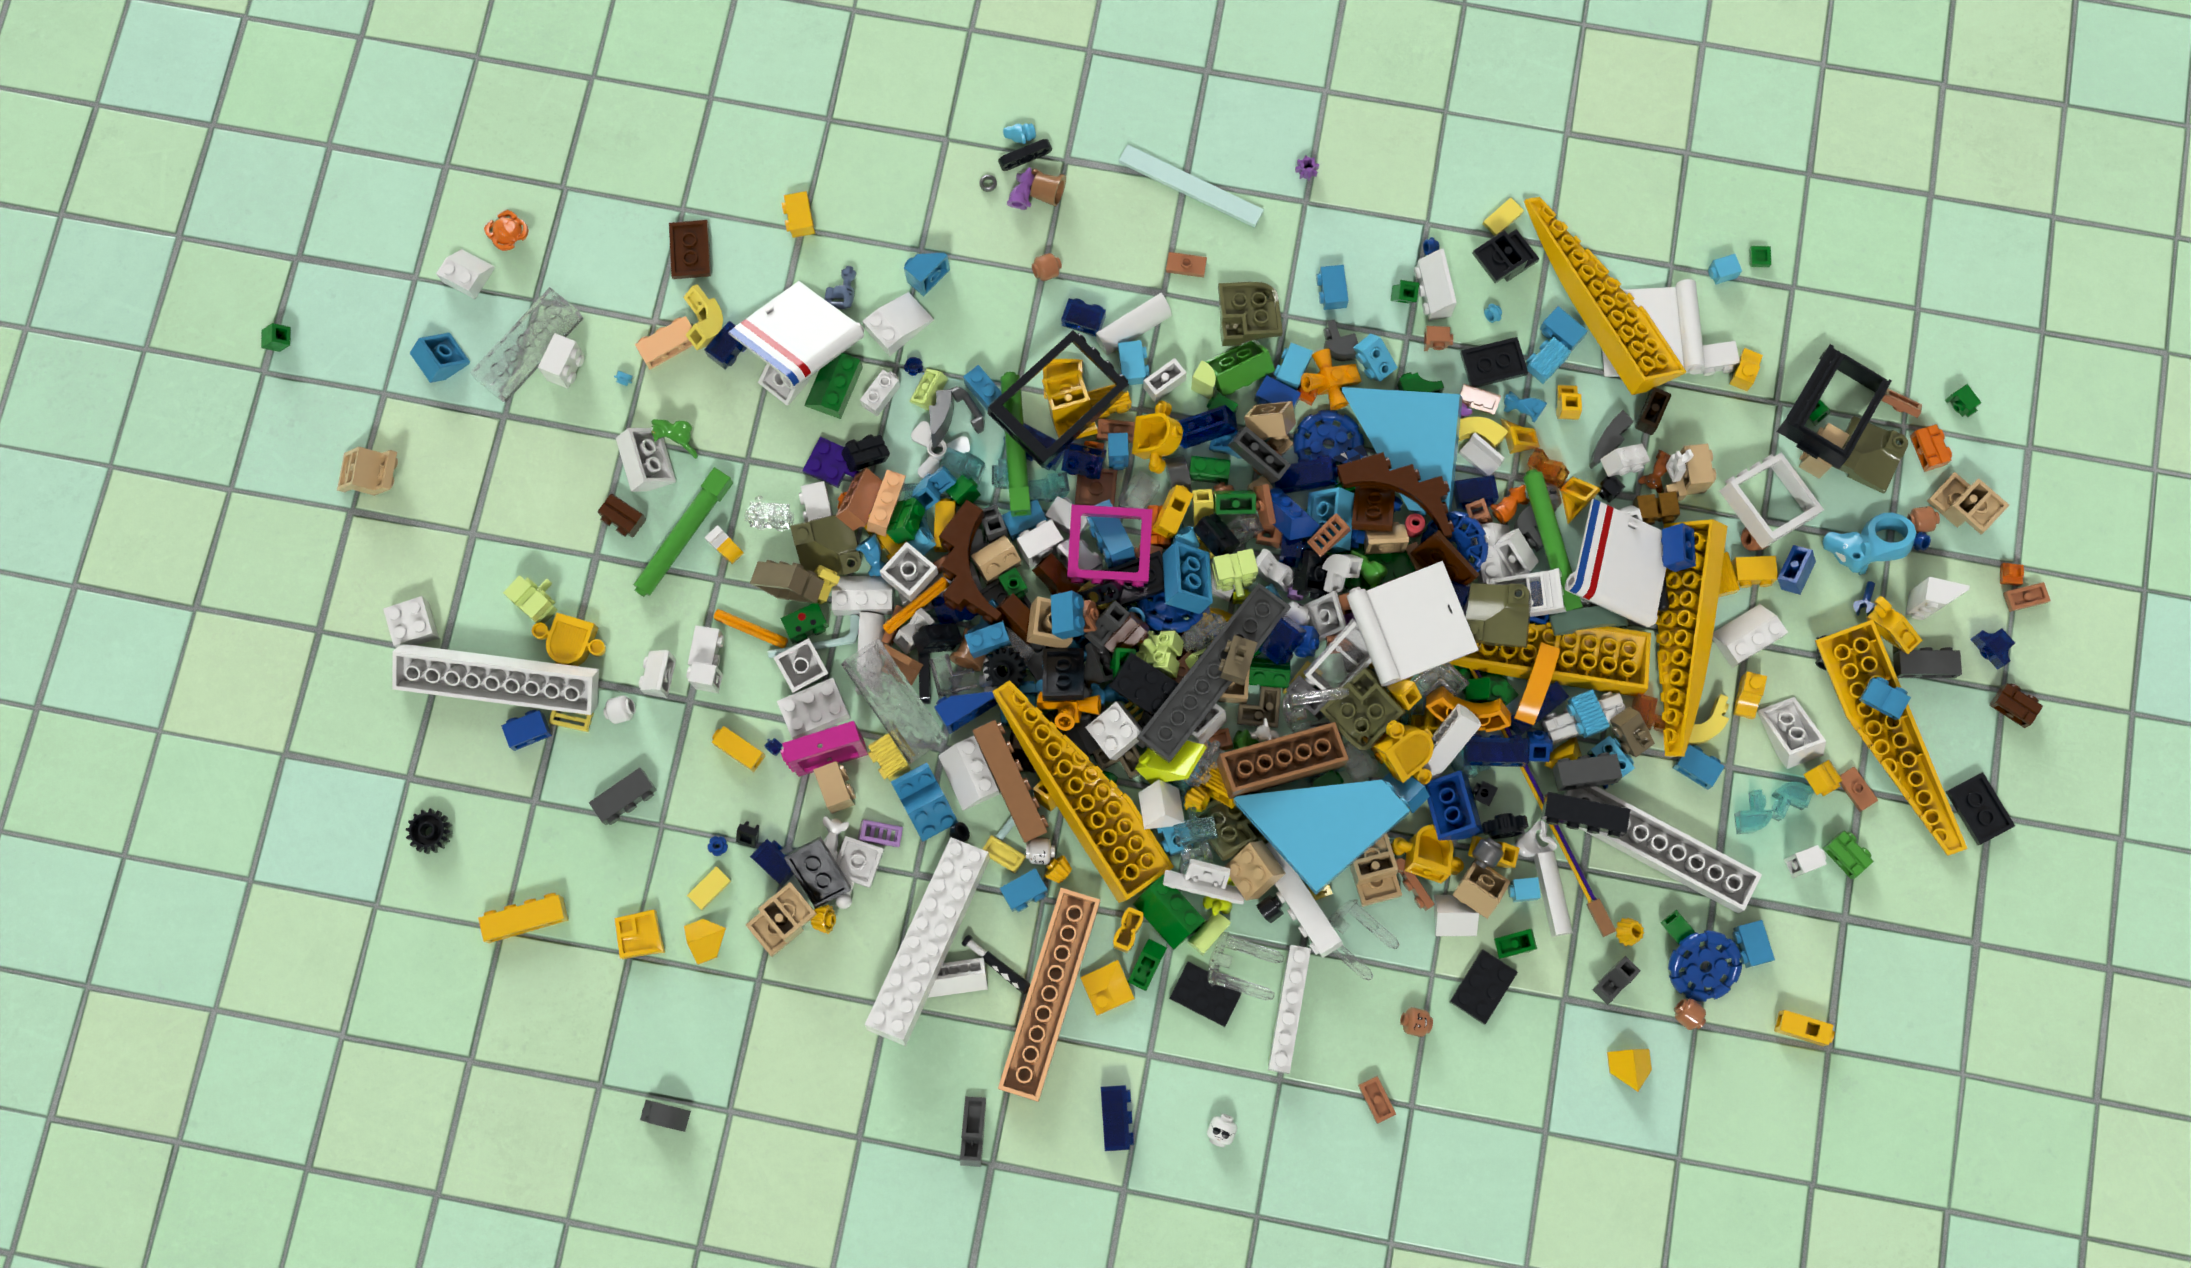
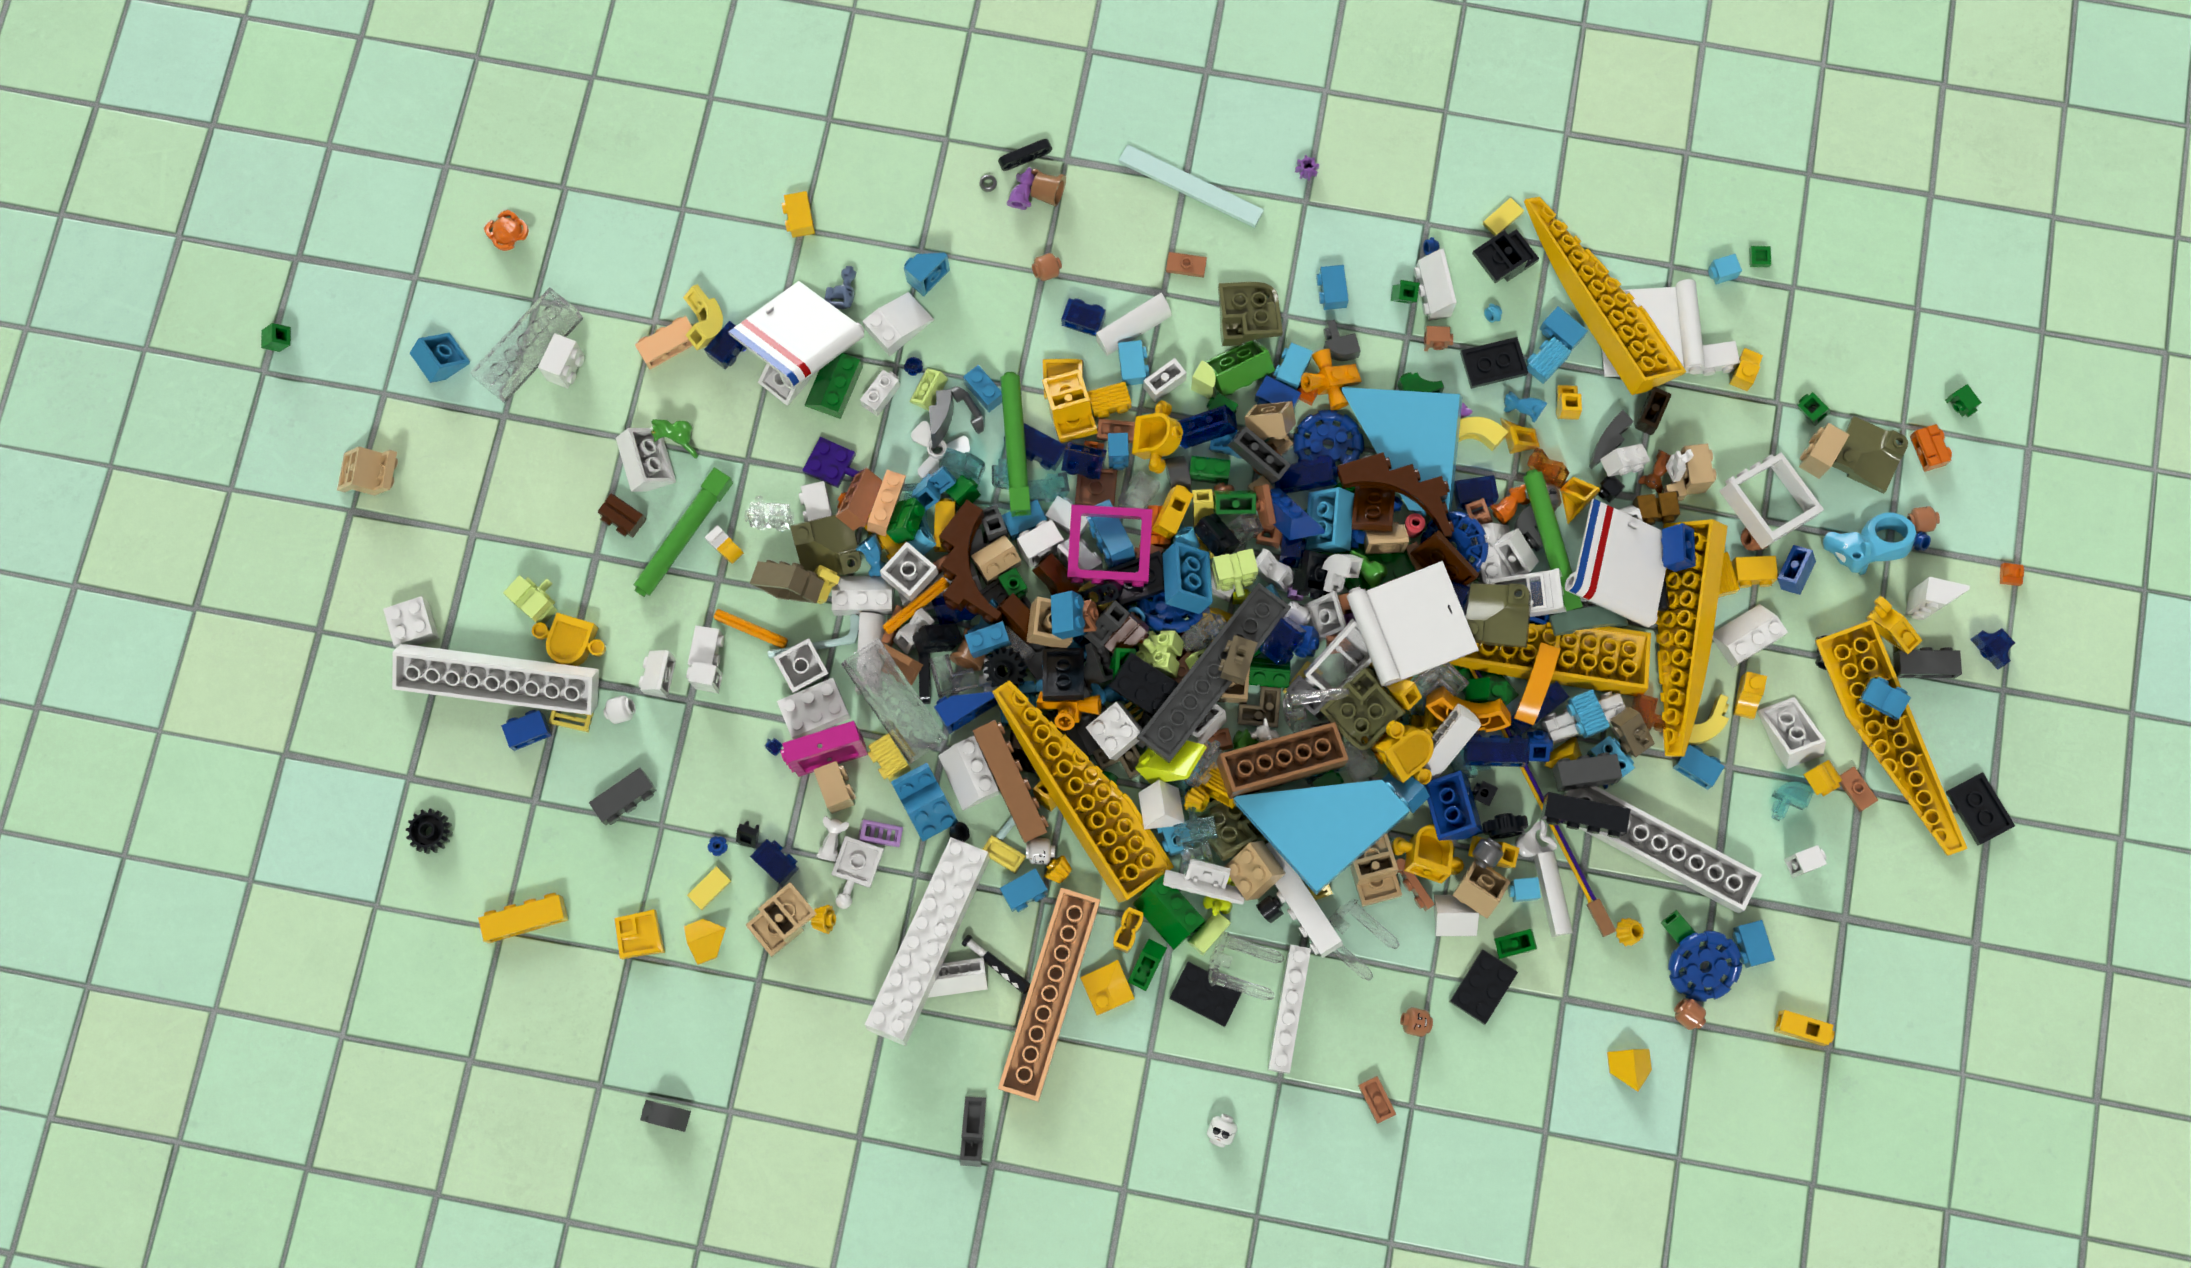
(465, 273): white slope -> none
(623, 378): medium azure plate -> none
(689, 249): reddish brown plate -> none
(738, 748): yellow brick -> none
(804, 623): green brick -> none
(817, 872): plate -> none
(865, 453): black brick -> none
(1020, 133): medium azure animal -> none
(1022, 436): black window -> none
(1116, 1118): clear blue brick -> none
(1345, 529): nougat slope -> none
(1351, 455): dark blue sticker -> none
(1375, 357): medium azure brick -> none
(1480, 399): plate -> none
(1481, 455): white panel -> none
(1616, 979): dark grey brick -> none
(1755, 818): clear light blue brick -> none
(1808, 440): black piece -> none
(1848, 854): bright green brick -> none
(1866, 601): blue bar -> none
(1902, 403): nougat plate -> none
(1969, 503): tan bracket -> none
(2016, 705): reddish brown brick -> none
(2026, 597): nougat plate -> none

